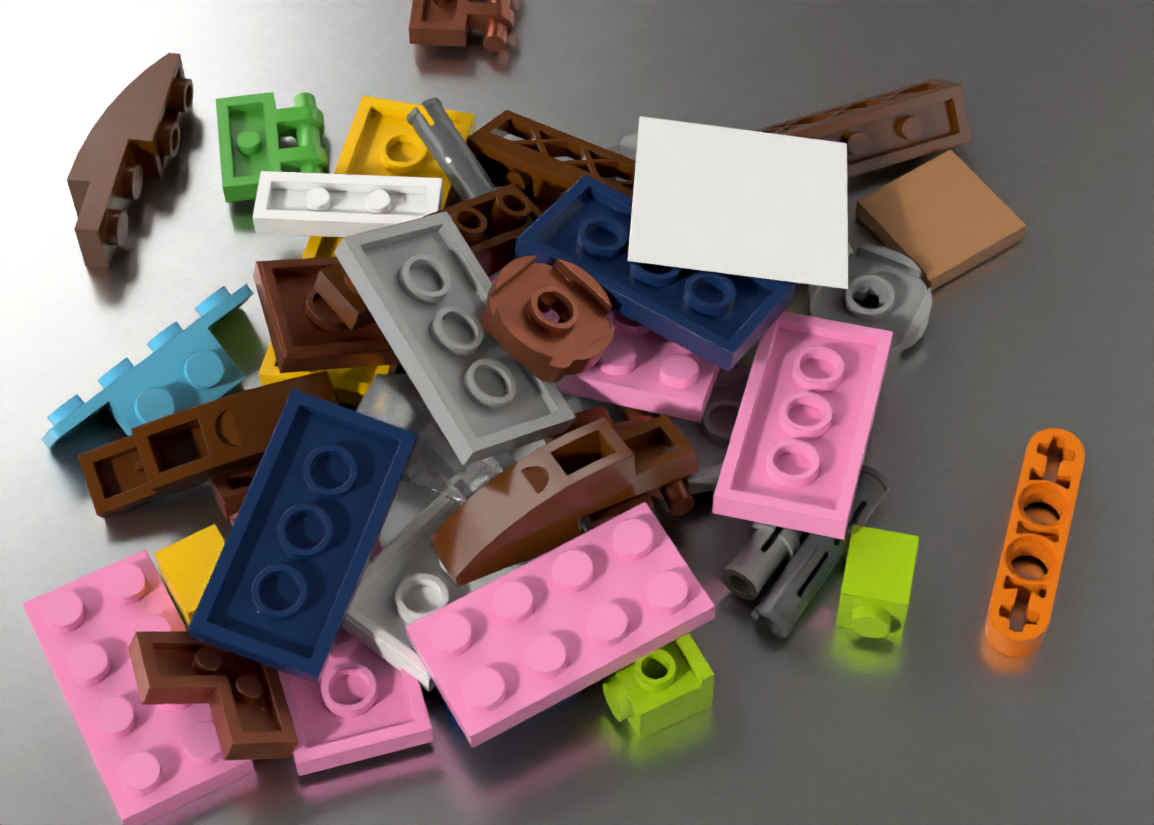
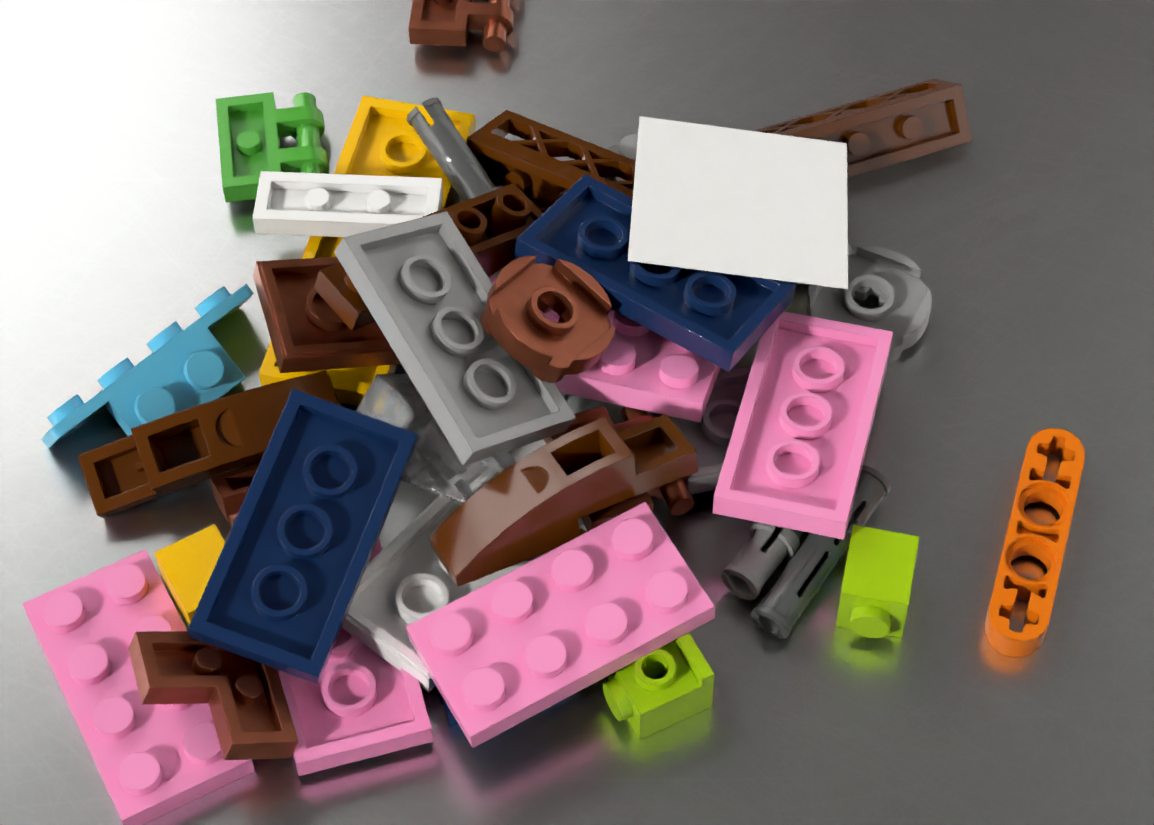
(121, 150): reddish brown slope -> none
(941, 219): medium nougat tile -> none

